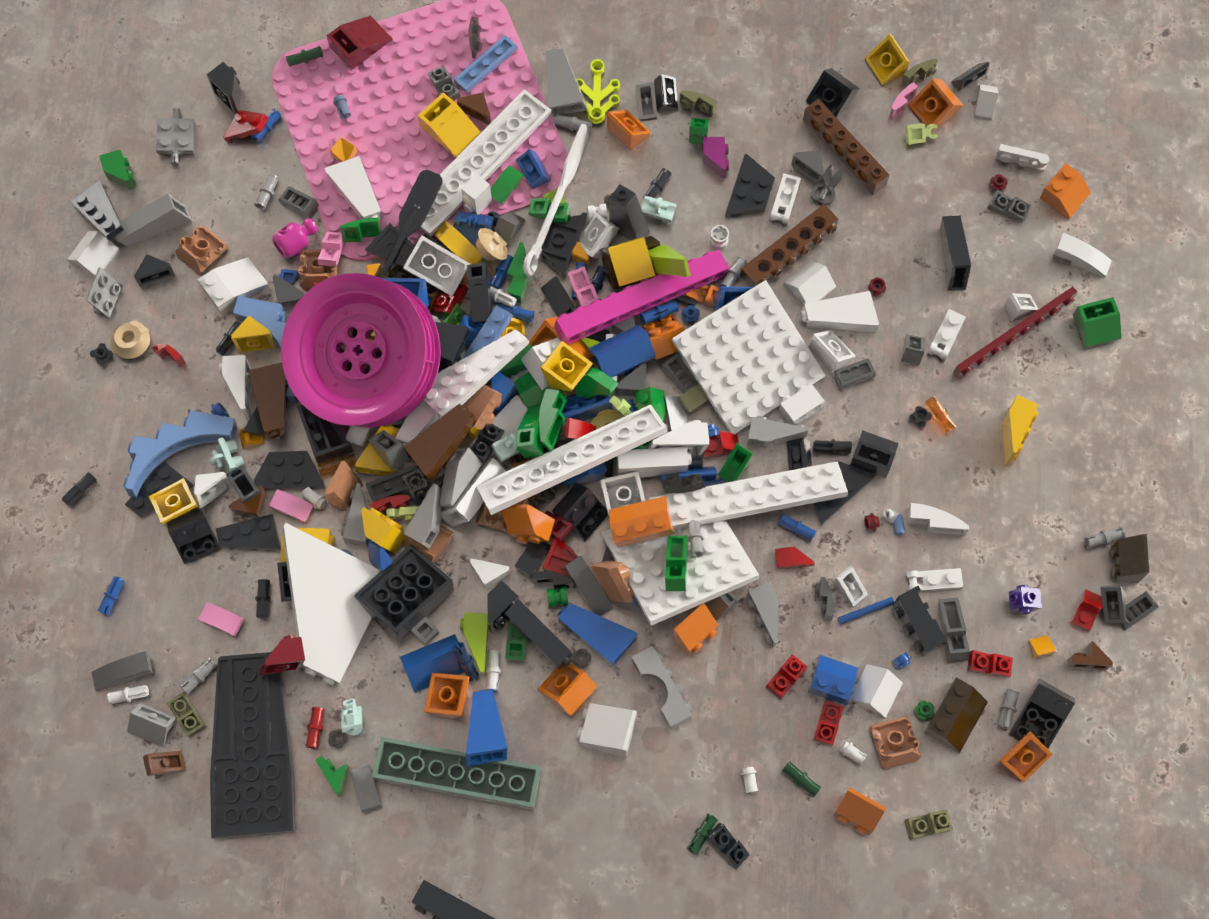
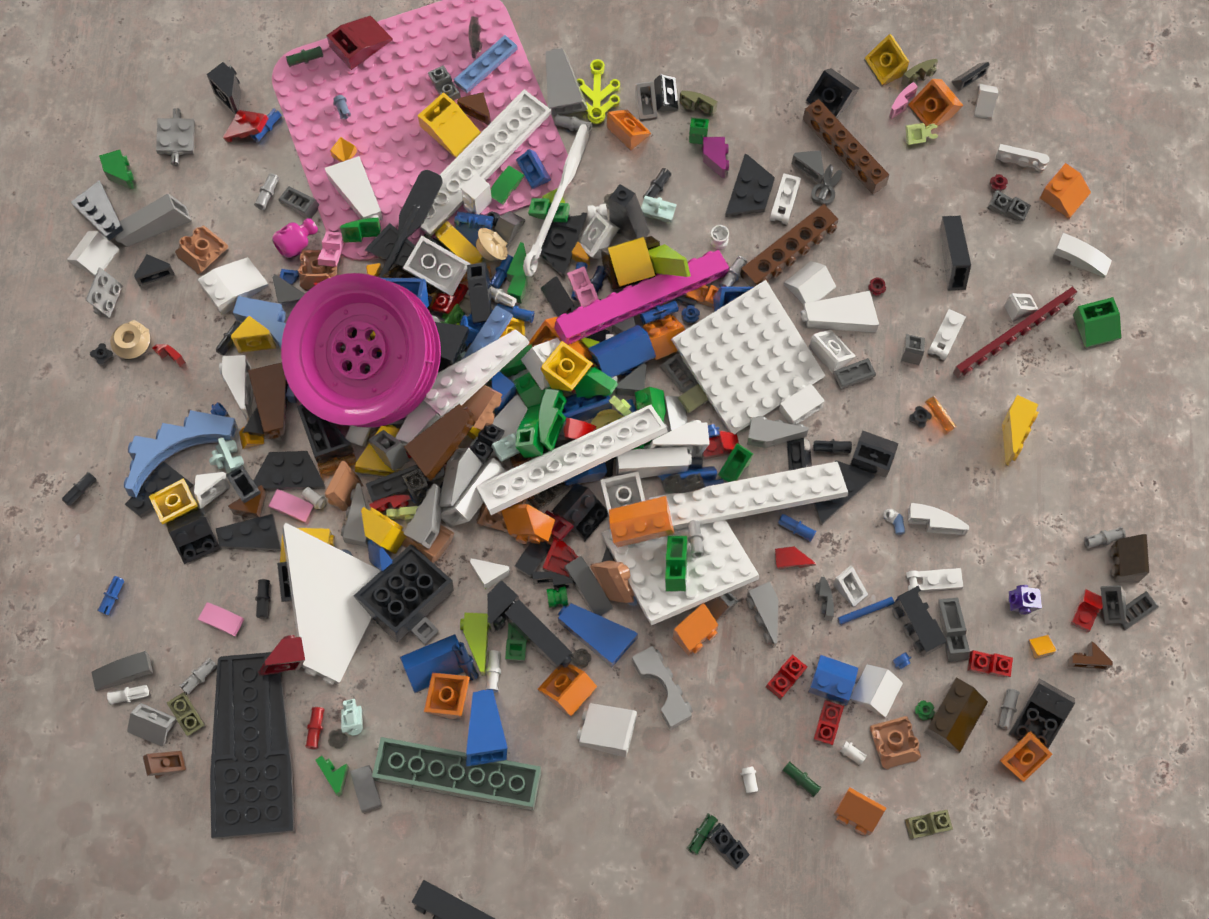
(871, 522): dark red plate -> none

